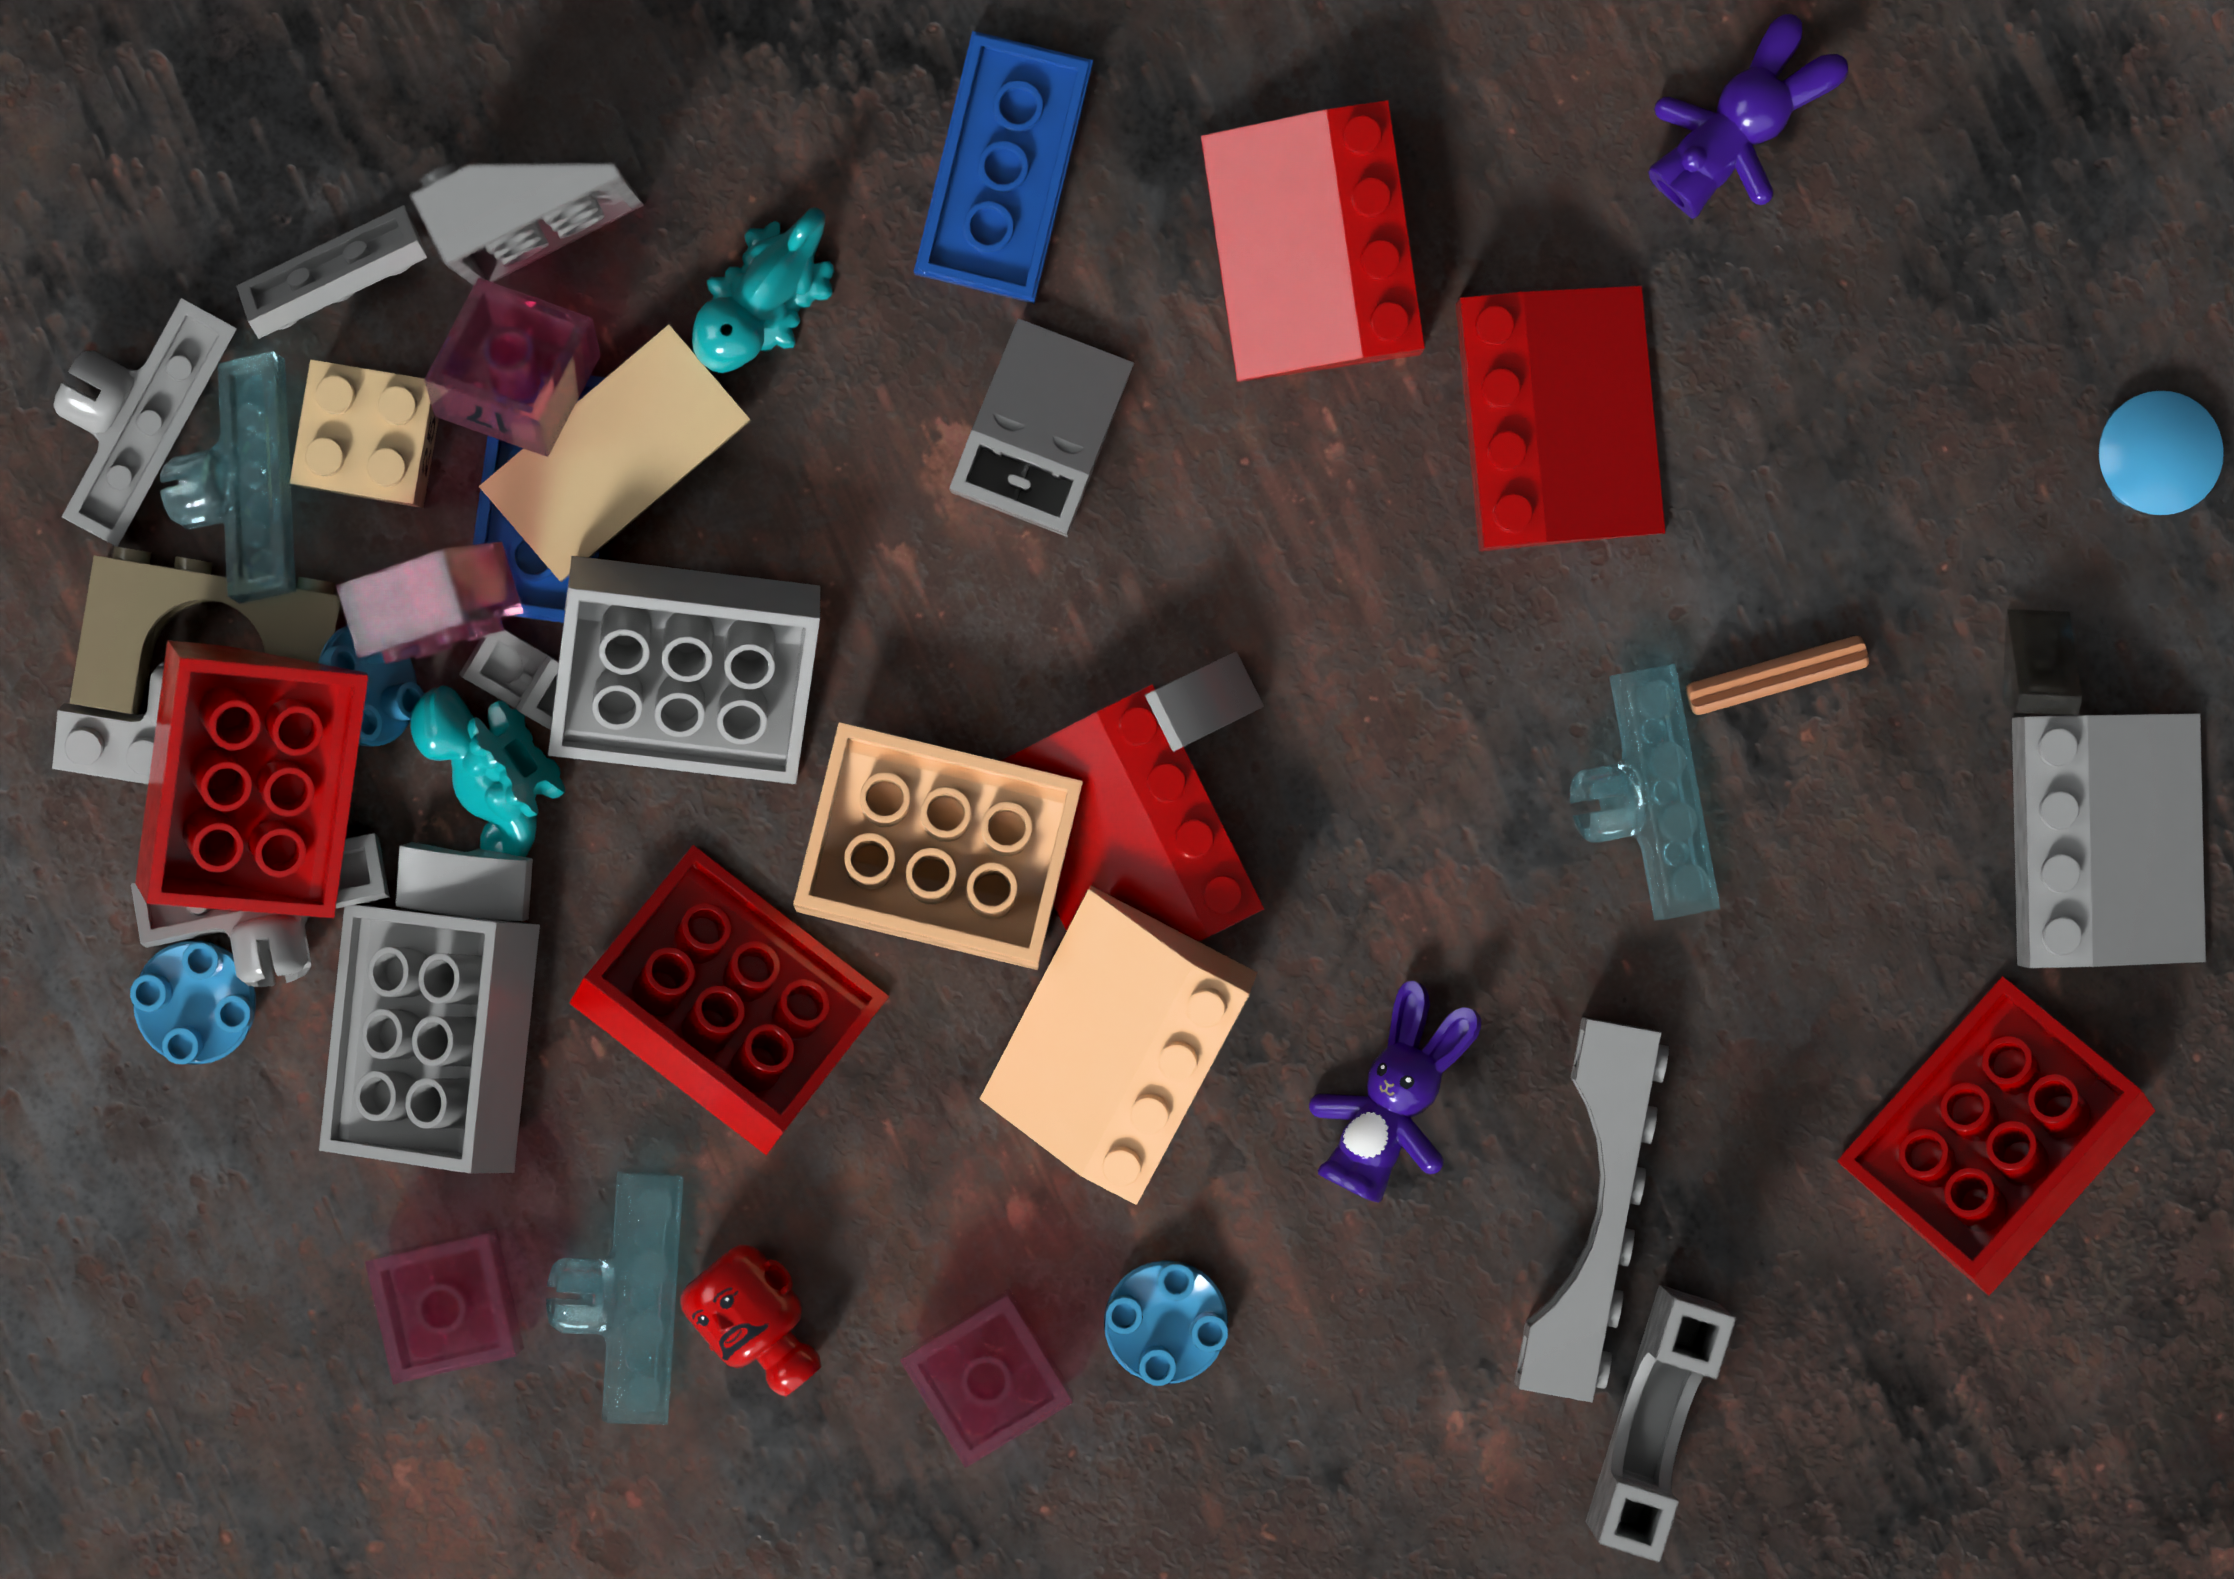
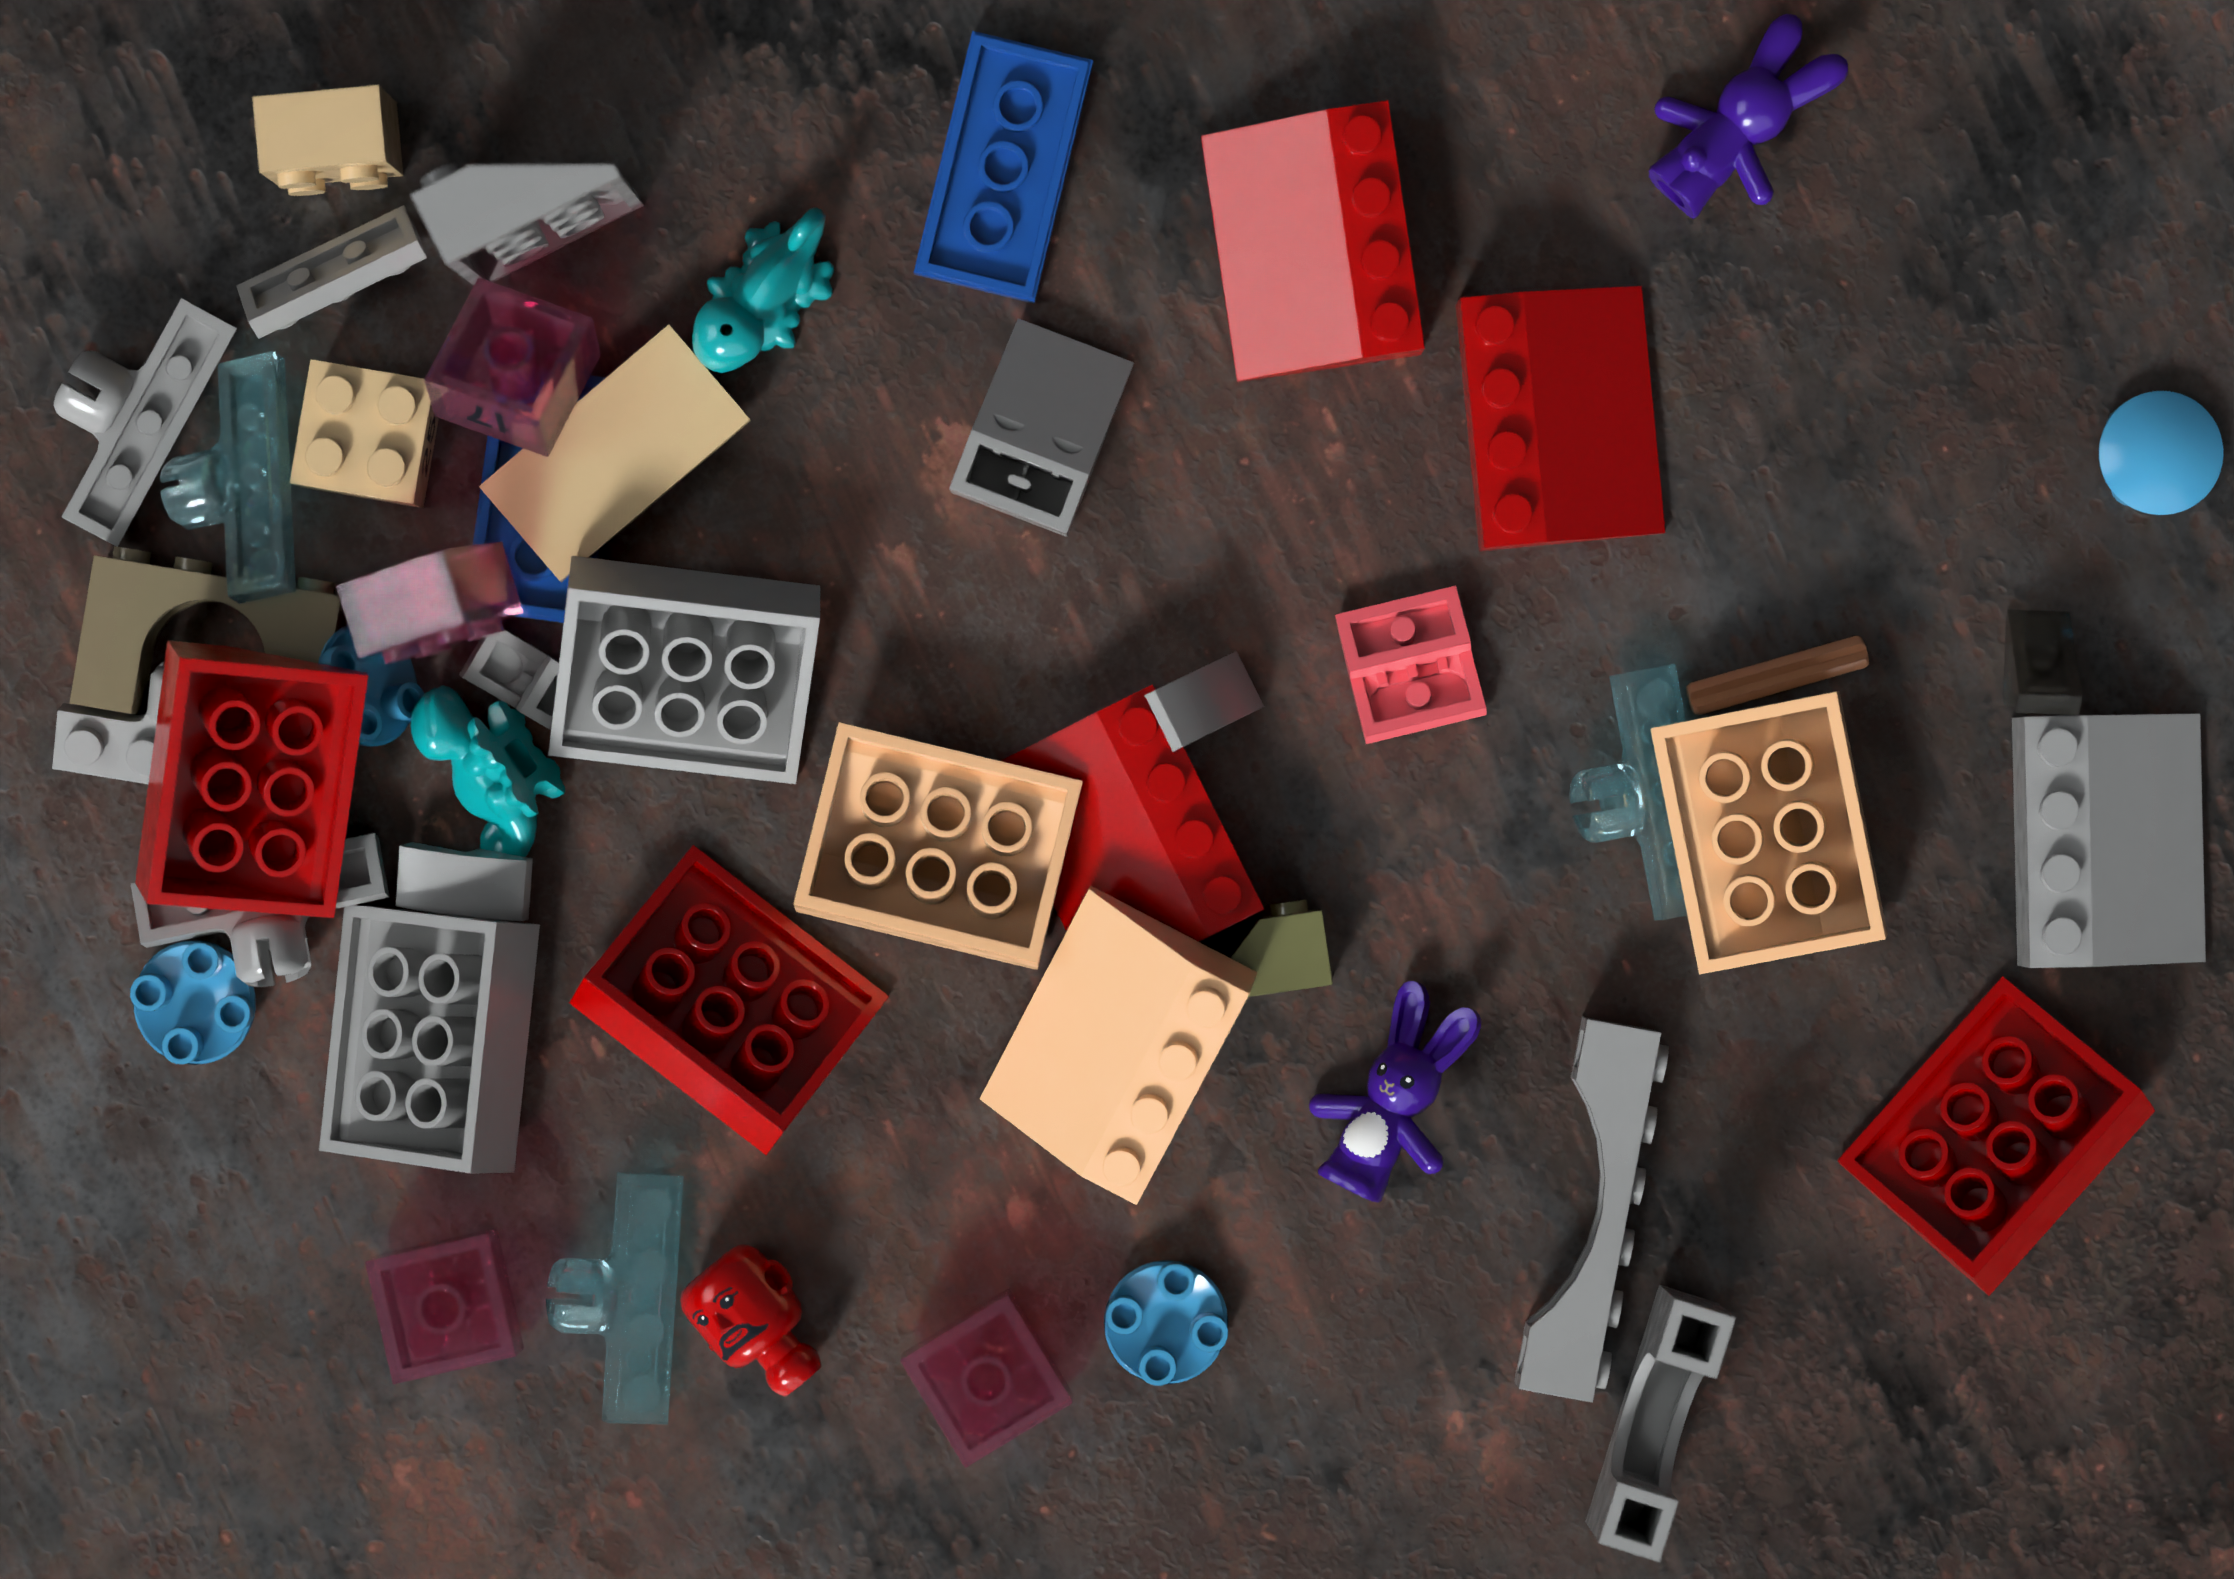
(328, 139): none -> tan brick
(1286, 950): none -> olive slope
(1410, 664): none -> coral slope
(1769, 833): none -> light nougat slope

